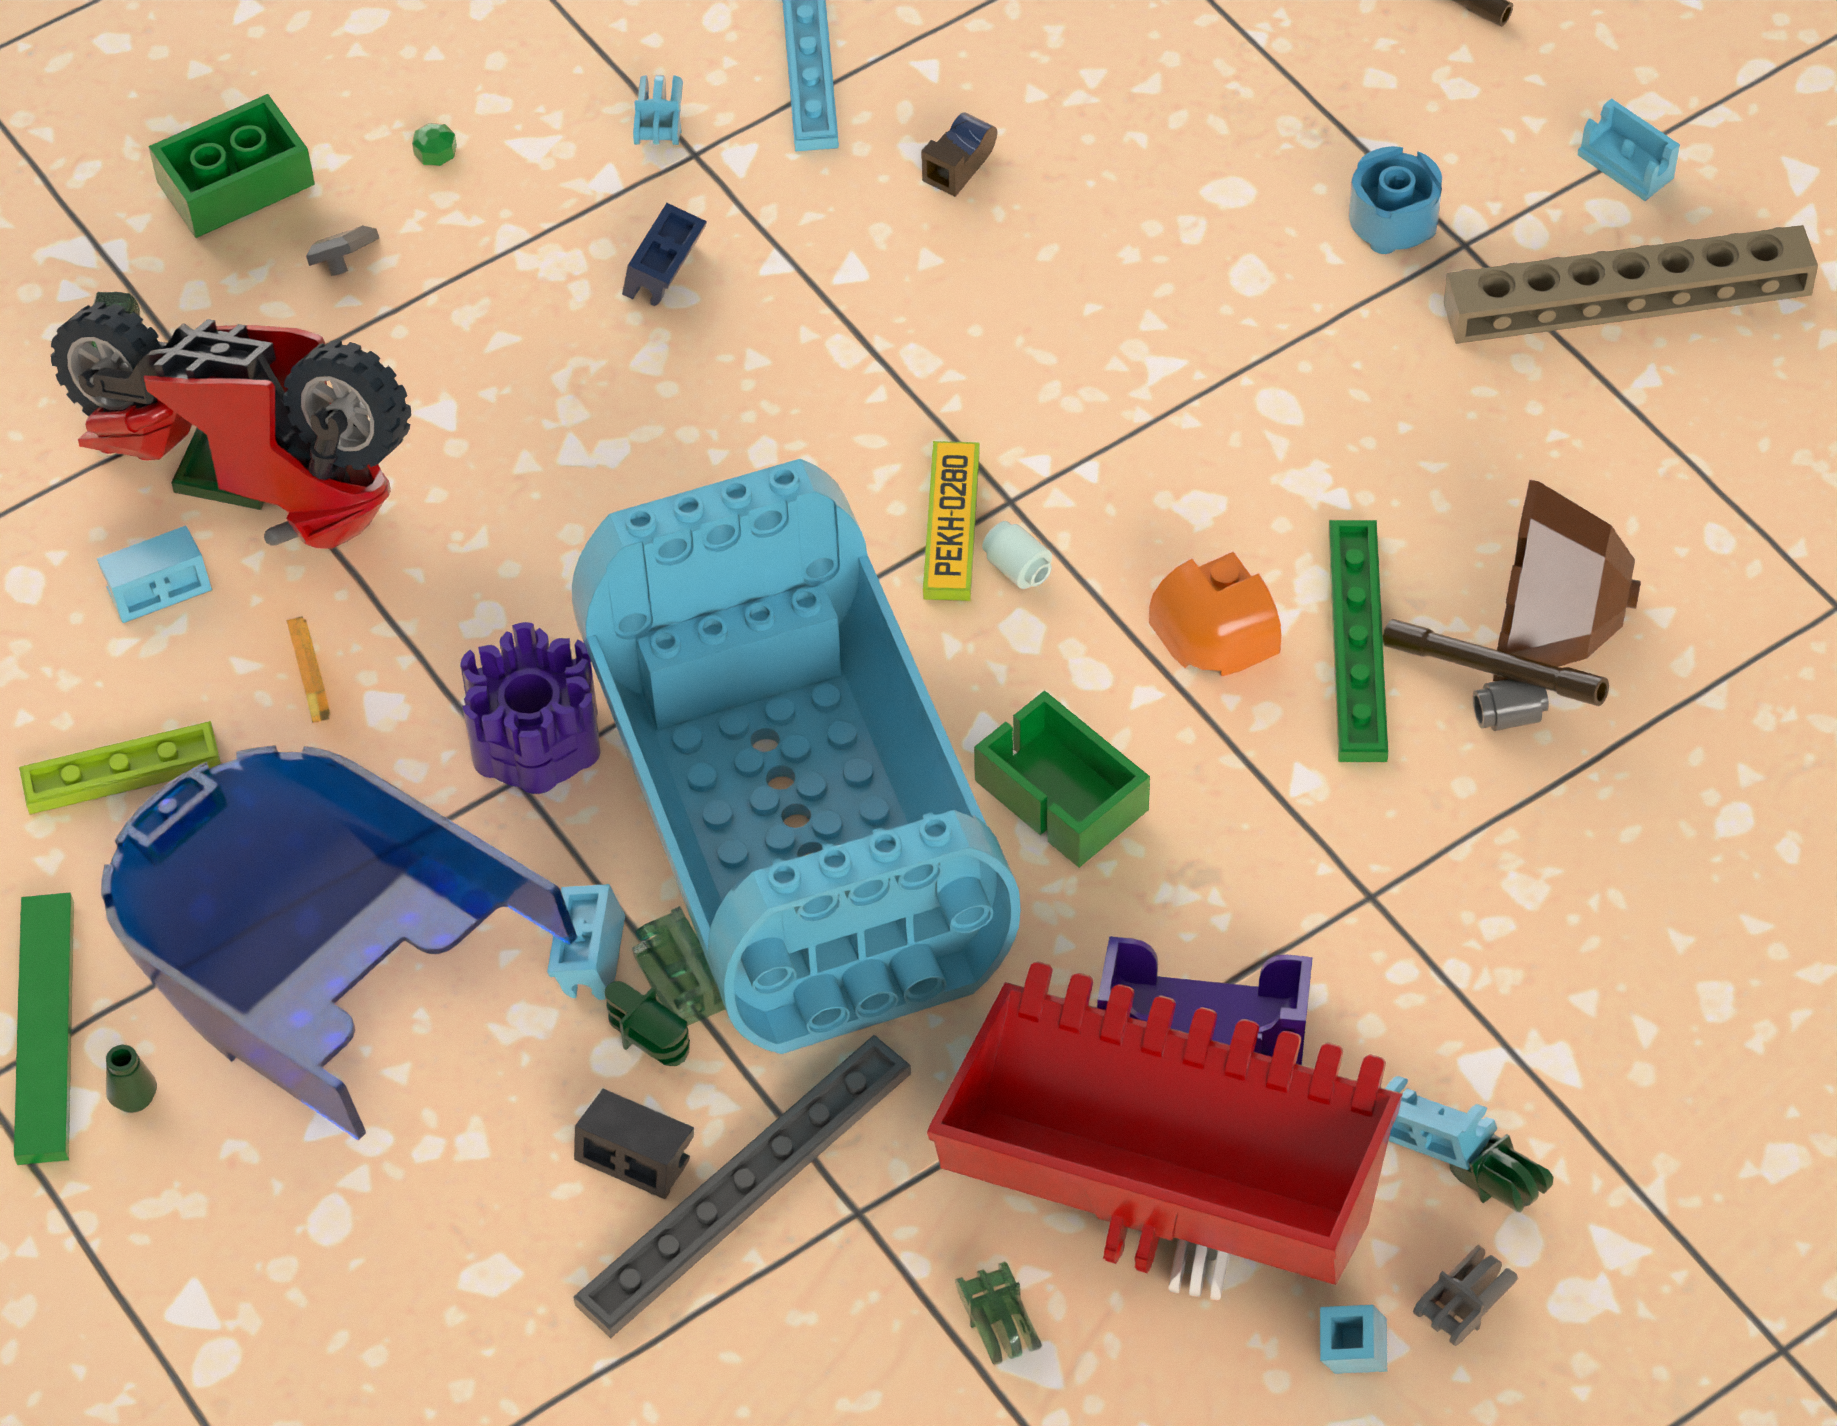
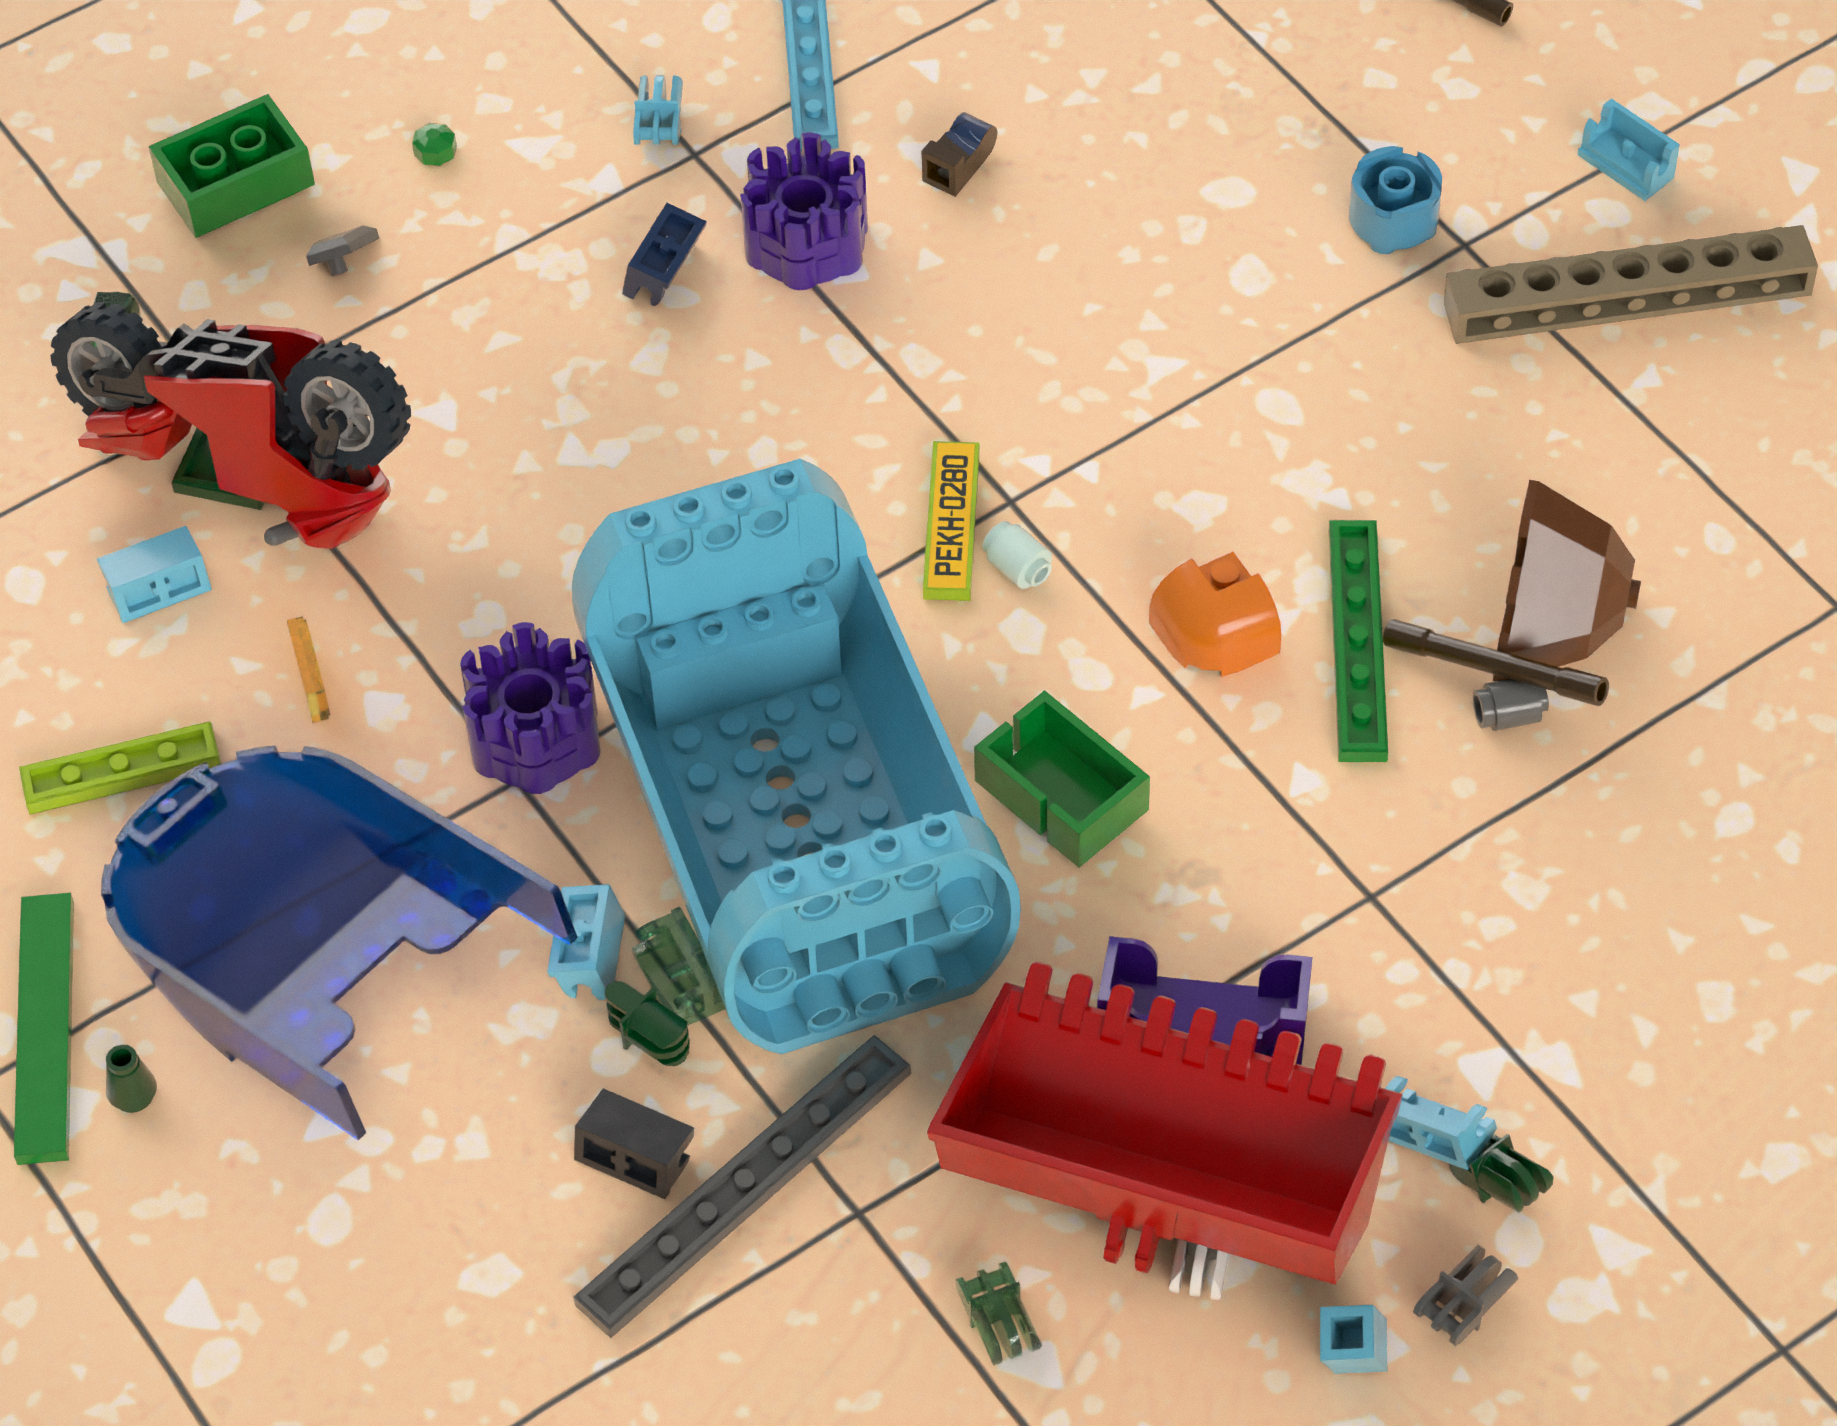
(805, 215): none -> dark purple piece

